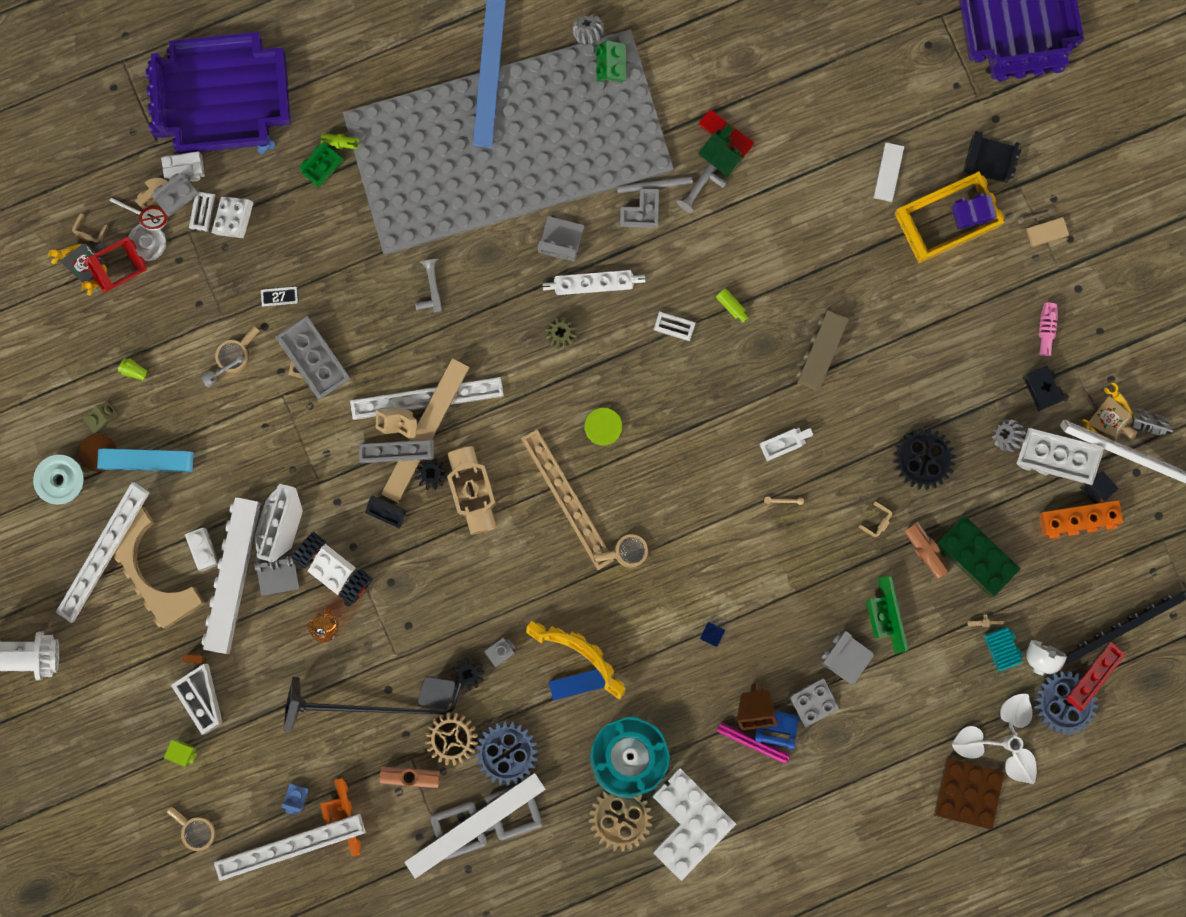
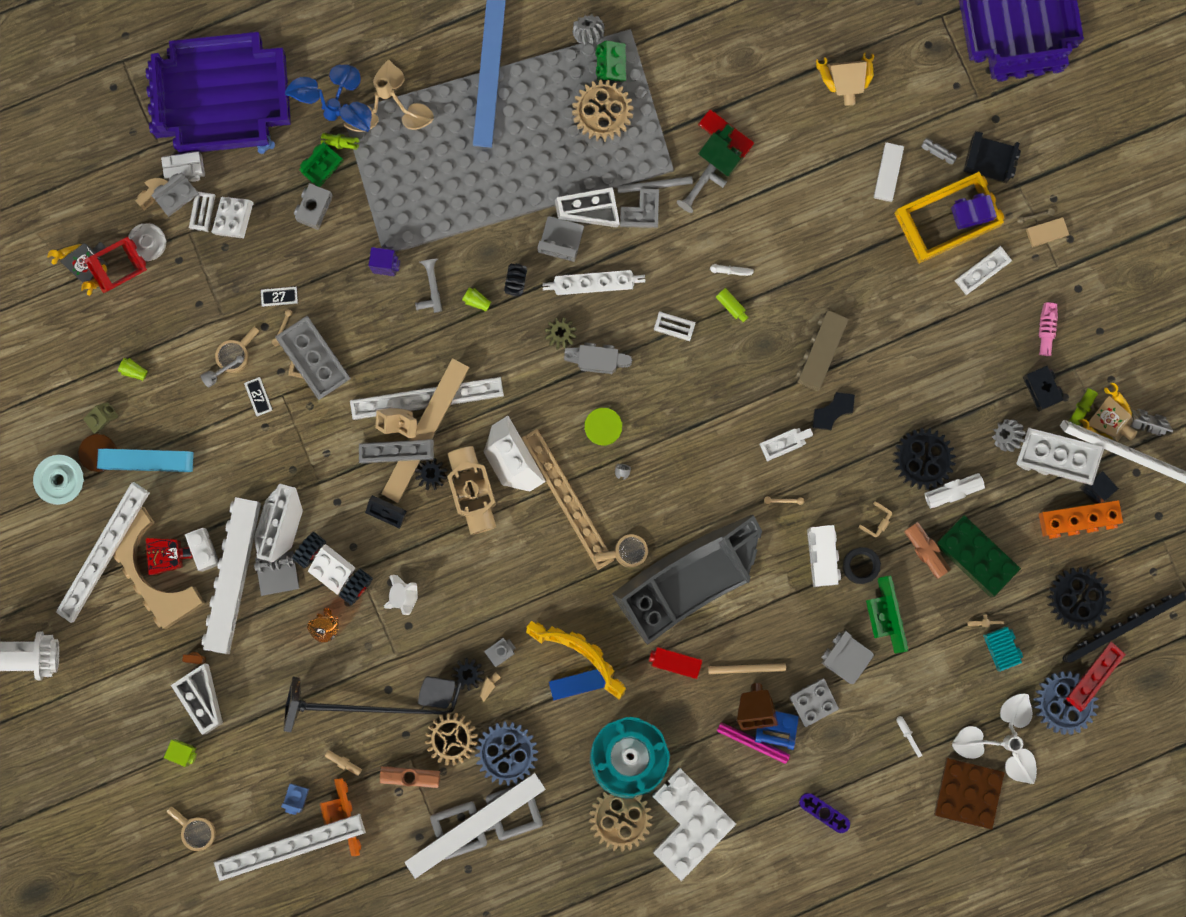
(86, 237): tan piece -> none
(150, 218): piece -> none
(165, 555): none -> red torso
(258, 396): none -> sticker
(288, 313): none -> tan hinge
(314, 217): none -> light grey brick
(343, 763): none -> tan bar
(356, 114): none -> blue plant
(384, 261): none -> dark purple brick
(390, 78): none -> tan plant
(402, 595): none -> white piece
(476, 299): none -> lime cone
(488, 685): none -> tan bar
(511, 457): none -> white wedge
(515, 279): none -> black gear
(589, 207): none -> white wedge
(591, 122): none -> tan gear
(597, 359): none -> light grey hinge
(622, 471): none -> light grey hinge
(675, 662): none -> red window
(689, 578): none -> dark grey slope
(712, 634): clear blue tile -> none
(731, 270): none -> white piece
(746, 668): none -> tan bar
(823, 555): none -> white wedge
(833, 825): none -> dark purple beam
(841, 405): none -> black tile
(847, 77): none -> tan torso
(875, 560): none -> black tyre
(906, 731): none -> white piece
(939, 151): none -> light grey axle
(954, 490): none -> white piece
(983, 270): none -> white tile
(1044, 658): white cylinder -> none
(1083, 406): none -> lime pin
(1093, 608): none -> black gear

